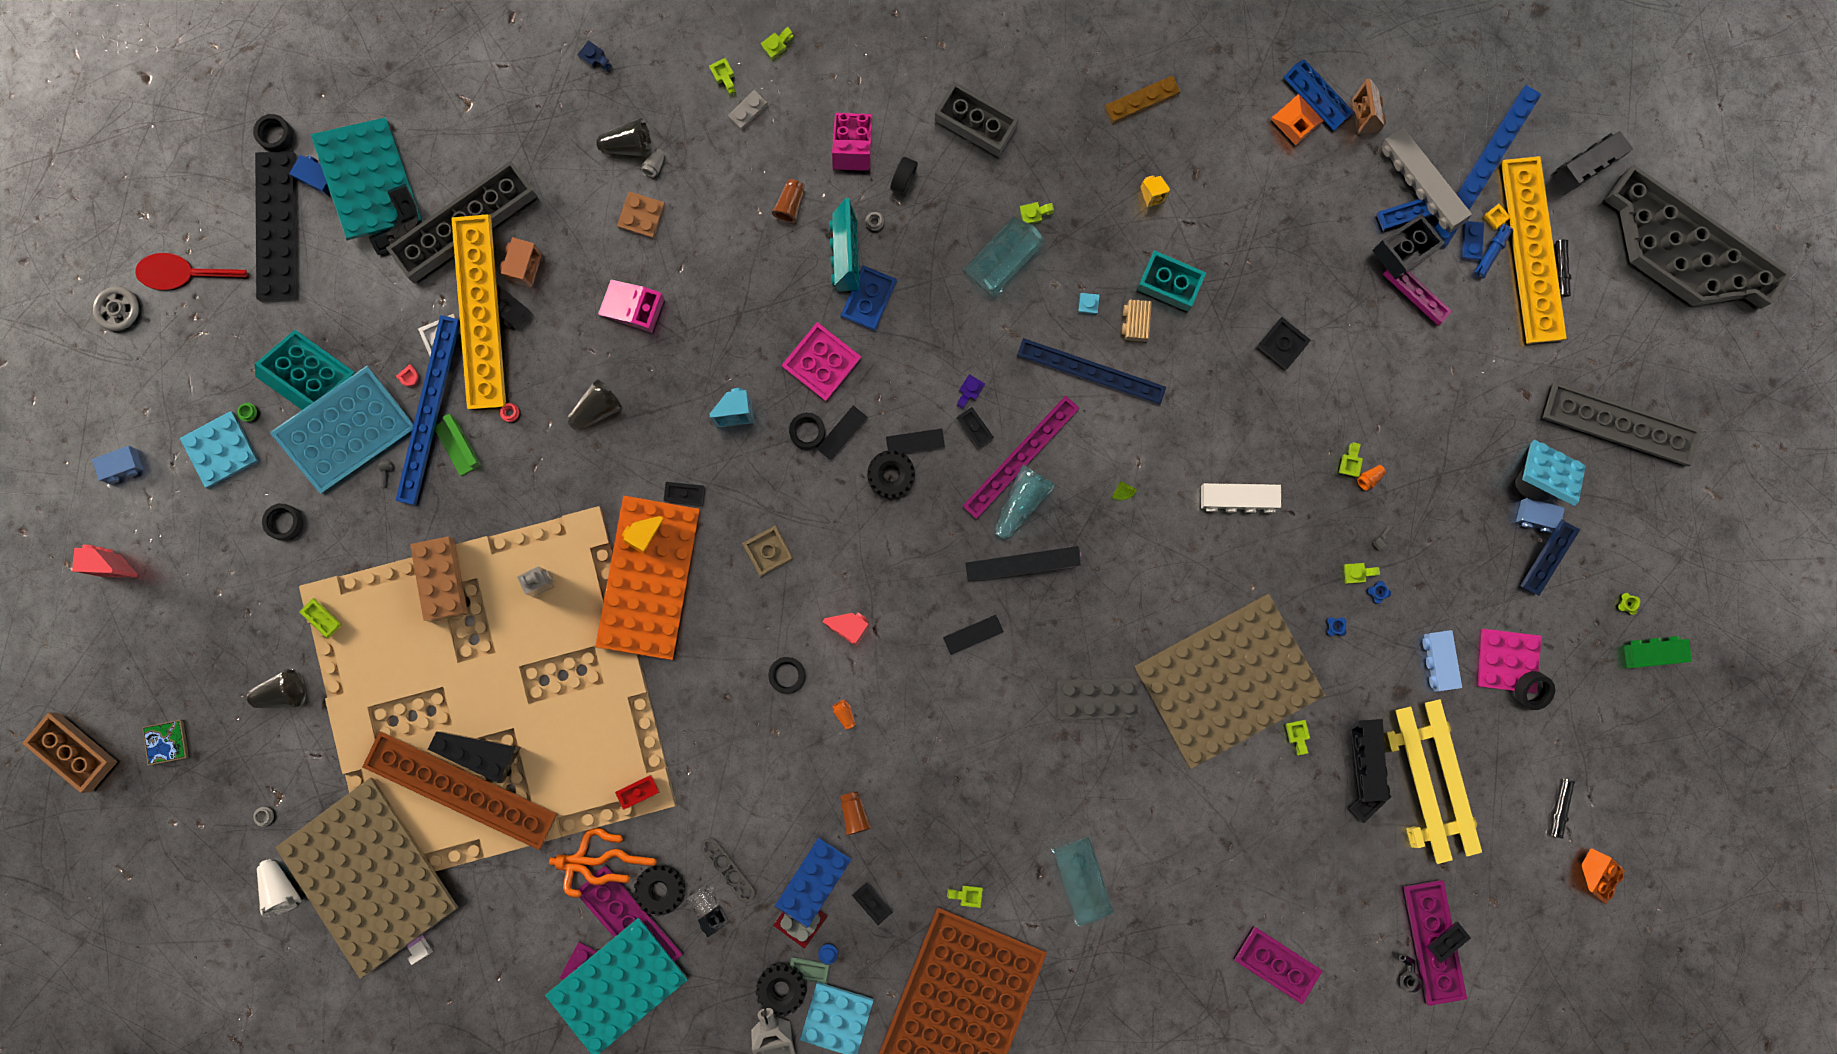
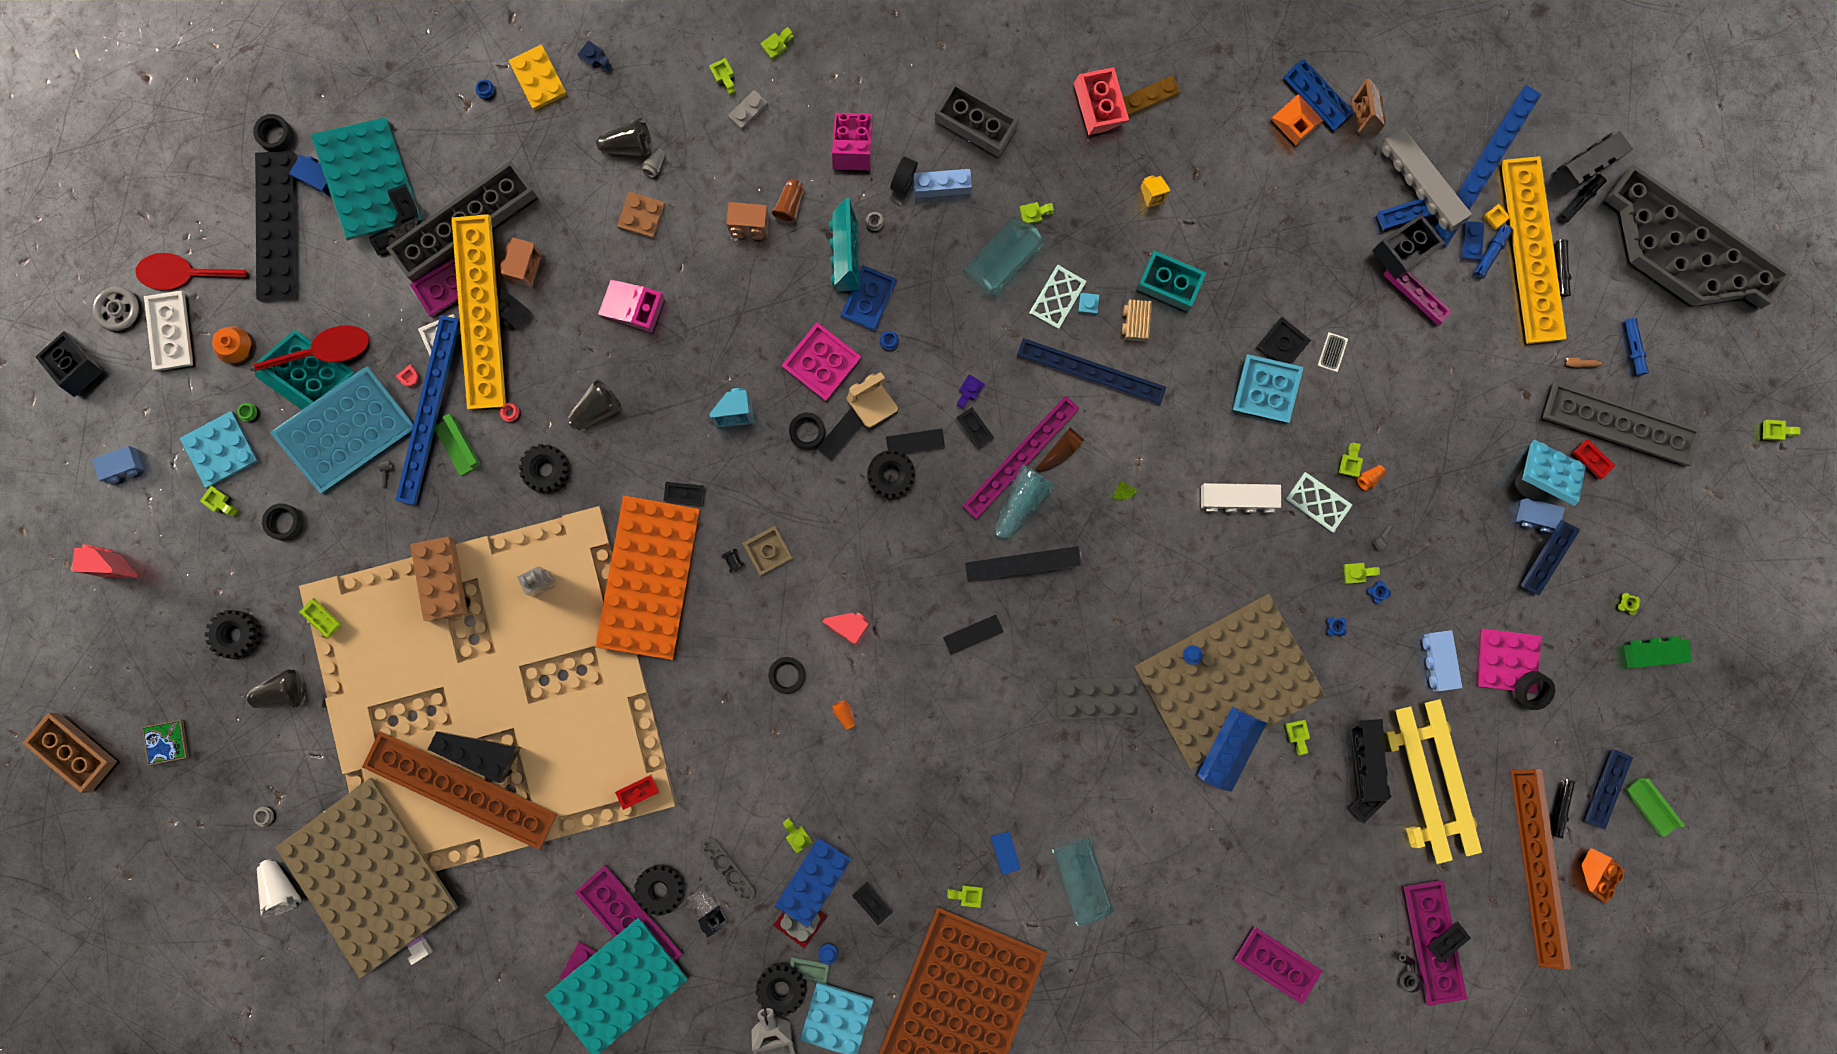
(68, 364): none -> black slope
(168, 330): none -> white plate
(217, 500): none -> lime plate
(218, 634): none -> black tyre
(231, 344): none -> orange cone
(331, 346): none -> red piece
(438, 288): none -> magenta plate
(484, 88): none -> blue plate
(534, 458): none -> black tyre
(537, 77): none -> yellow plate
(573, 862): orange plant -> none
(641, 533): yellow slope -> none
(733, 560): none -> black bush
(748, 220): none -> nougat brick
(798, 837): none -> lime plate
(854, 814): dark orange plant -> none
(871, 400): none -> tan bracket
(889, 340): none -> blue plate
(942, 183): none -> light blue brick
(1005, 852): none -> blue tile
(1062, 450): none -> reddish brown piece
(1064, 311): none -> light aqua window
(1101, 100): none -> coral slope
(1192, 655): none -> blue plate
(1231, 749): none -> blue slope
(1268, 388): none -> medium azure plate
(1317, 486): none -> light aqua window
(1333, 352): none -> sticker
(1540, 869): none -> dark orange plate
(1578, 363): none -> medium nougat piece
(1583, 197): none -> black pin
(1594, 459): none -> red plate
(1608, 789): none -> dark blue plate
(1638, 353): none -> blue pin
(1654, 806): none -> bright green panel
(1778, 431): none -> lime plate

